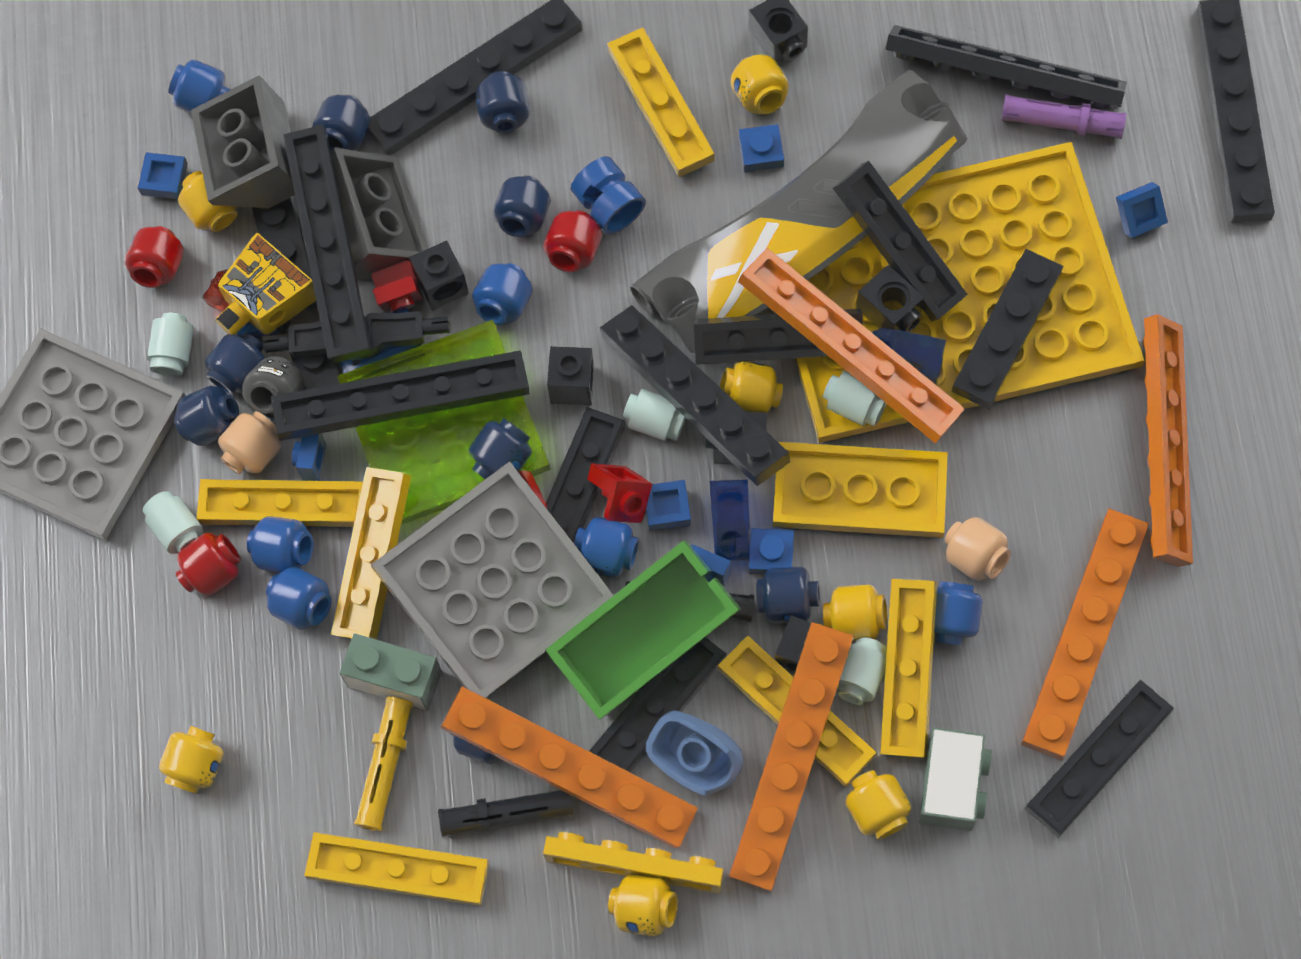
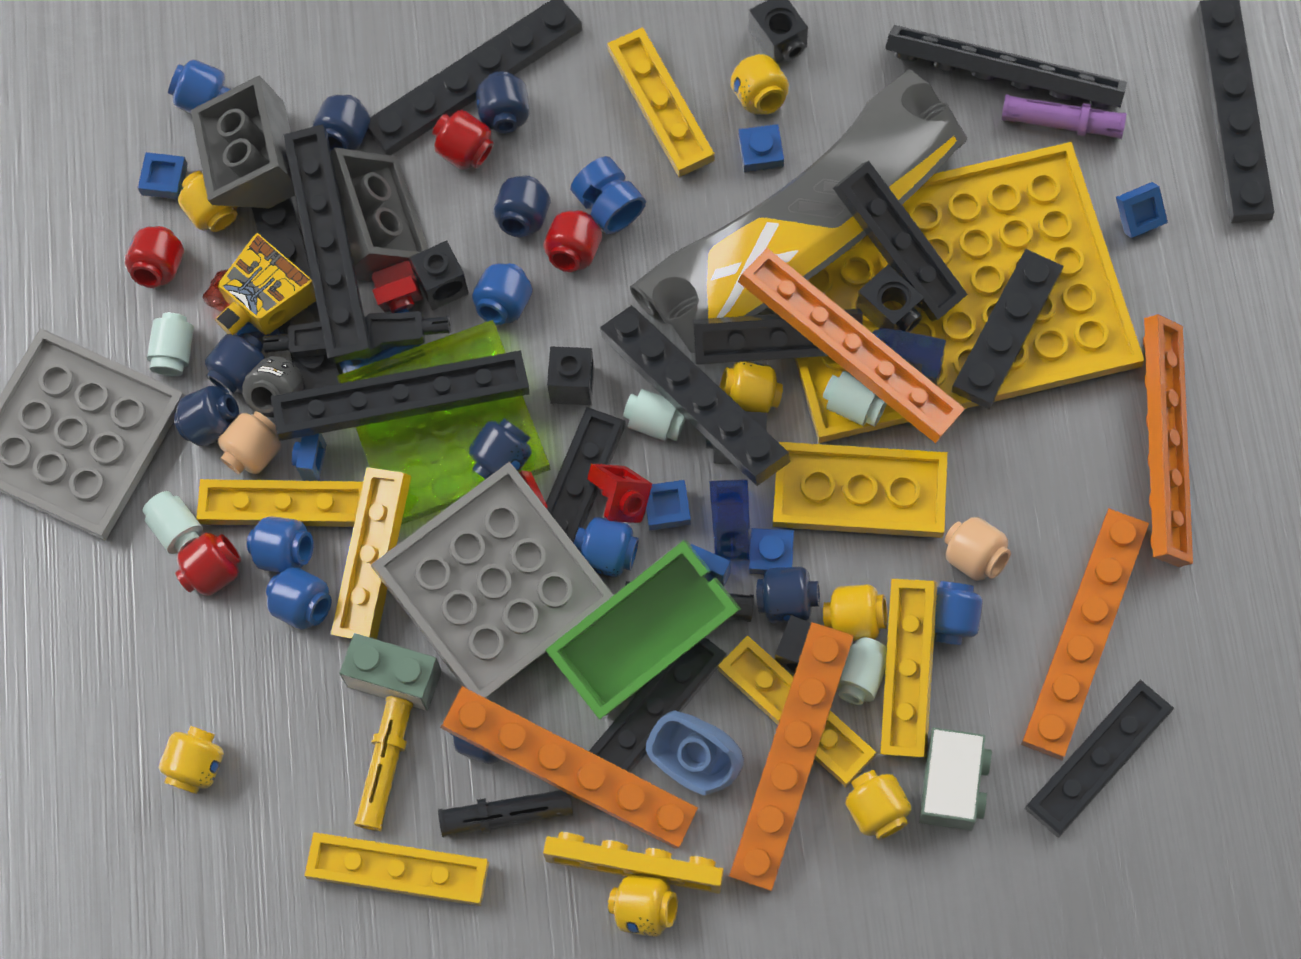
(462, 140): none -> red head

